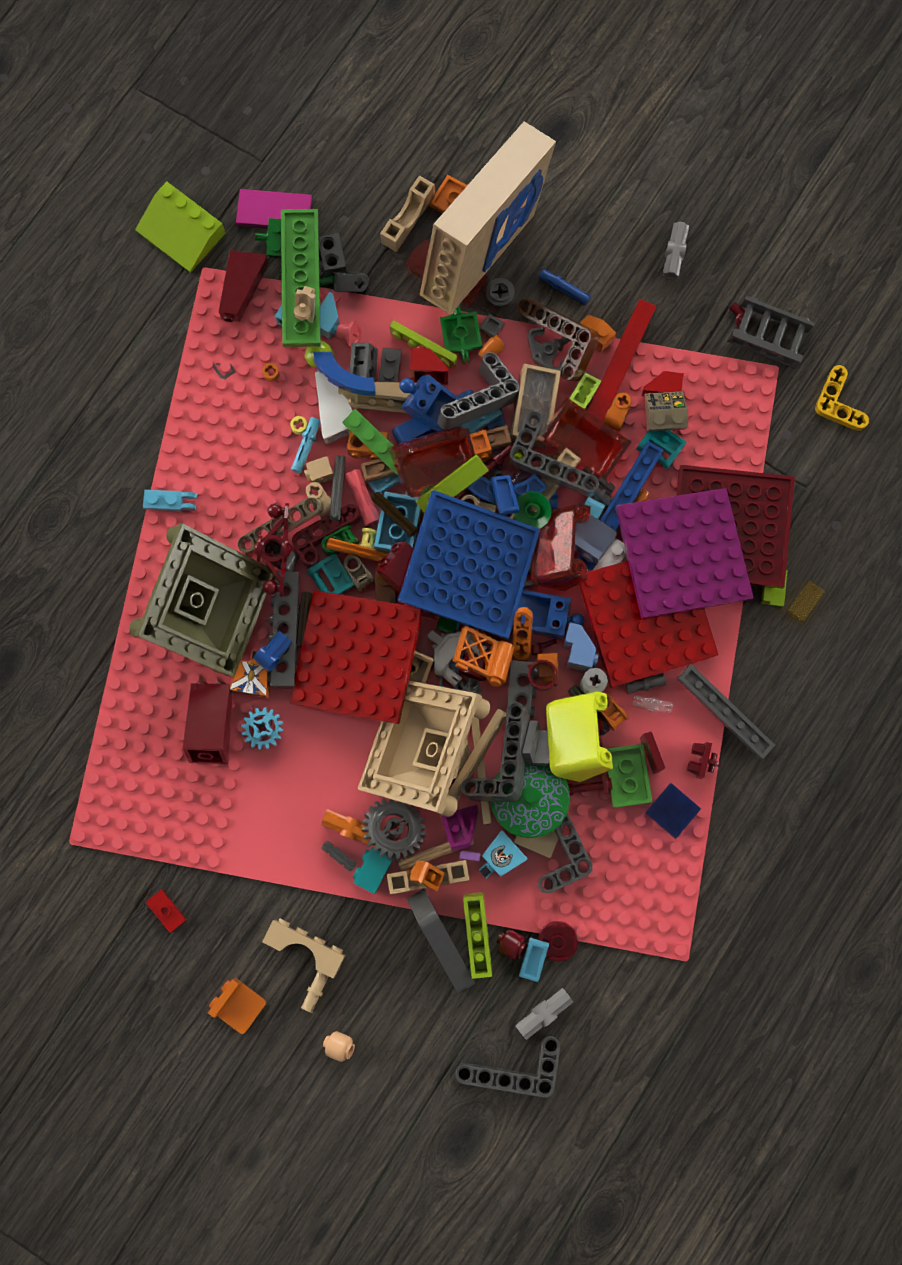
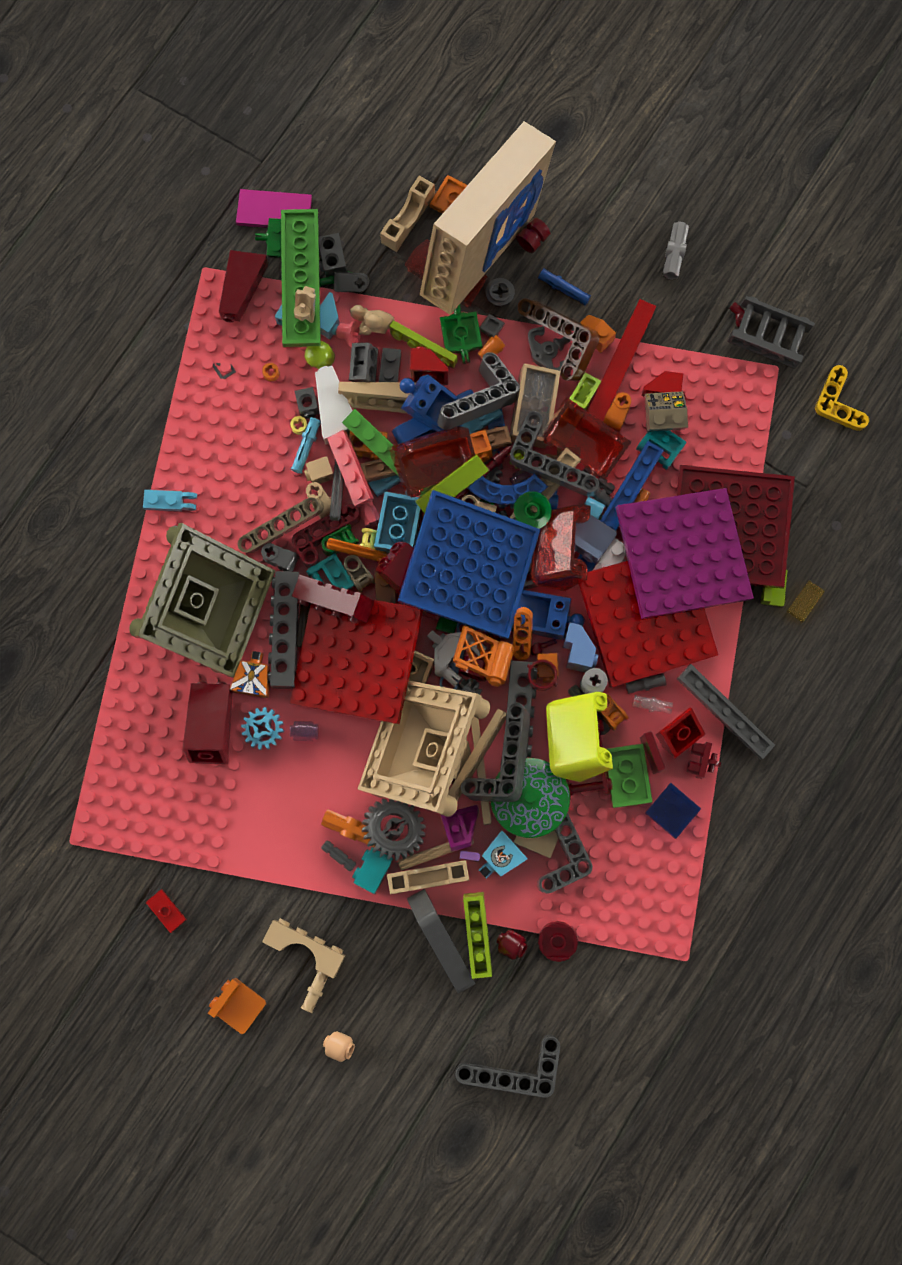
(180, 227): lime slope -> none
(270, 586): dark red piece -> none
(270, 655): blue piece -> none
(303, 396): none -> dark grey brick
(304, 731): none -> brick
(330, 597): none -> wedge
(340, 377): blue tile -> none
(350, 468): none -> coral plate
(372, 321): none -> tan head
(394, 513): dark brown axle -> none
(427, 875): orange slope -> none
(504, 495): blue tile -> none
(530, 238): none -> dark red wheel
(534, 959): medium azure tile -> none
(536, 745): dark grey panel -> none
(544, 1013): light grey piece -> none
(681, 733): none -> red slope

